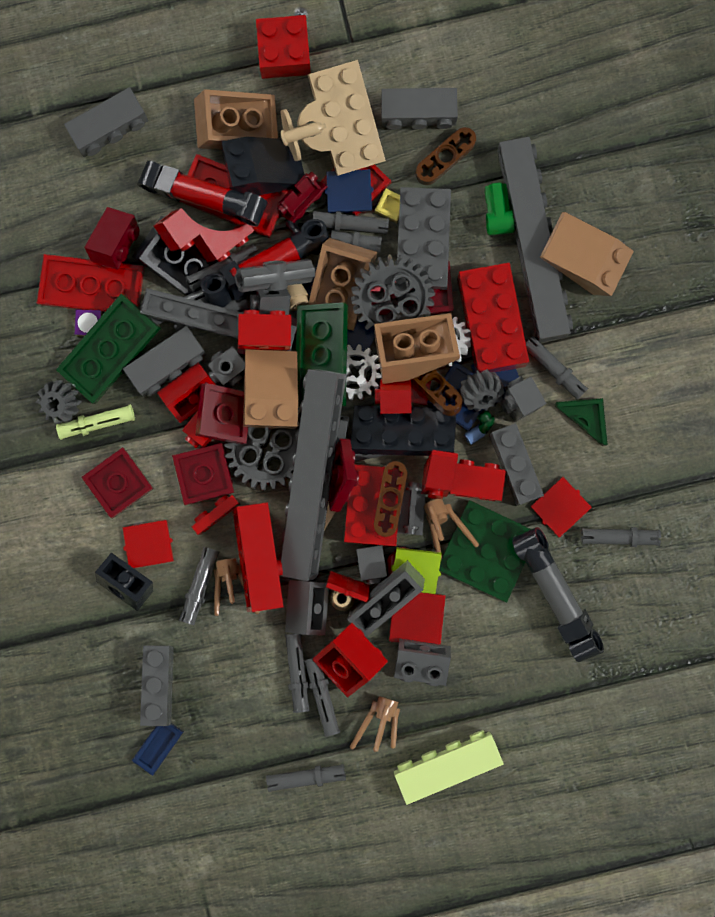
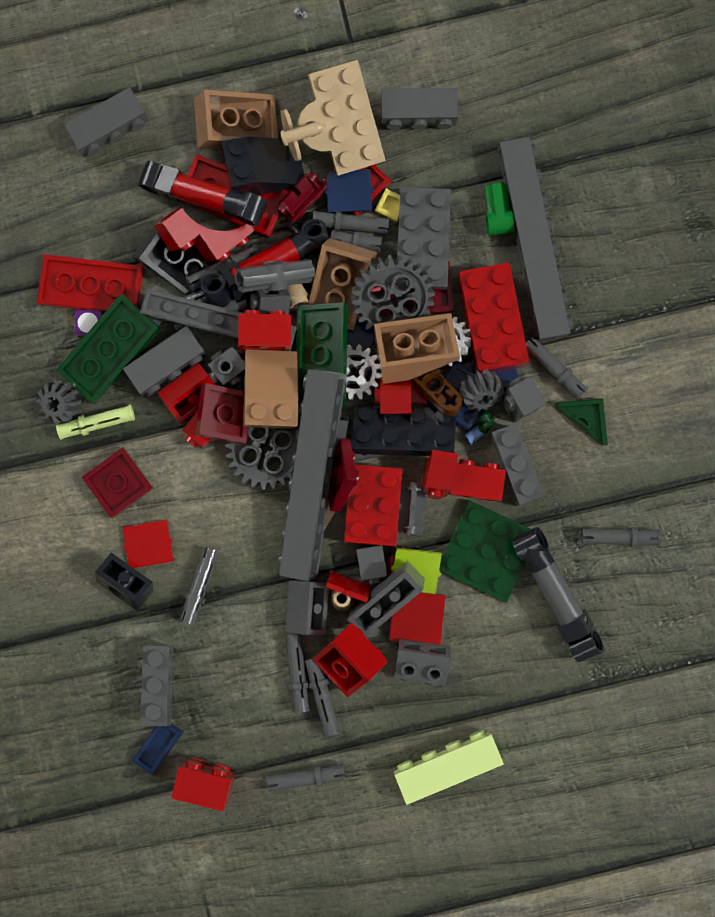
(112, 238): dark red brick -> none
(203, 474): dark red plate -> none
(203, 783): none -> red piece
(223, 507): red plate -> none
(227, 571): medium nougat plant -> none
(258, 557): red brick -> none
(283, 46): red brick -> none
(385, 711): medium nougat plant -> none
(400, 481): reddish brown beam -> none
(436, 515): medium nougat plant -> none
(464, 149): reddish brown beam -> none
(561, 507): red piece -> none
(586, 255): medium nougat slope -> none

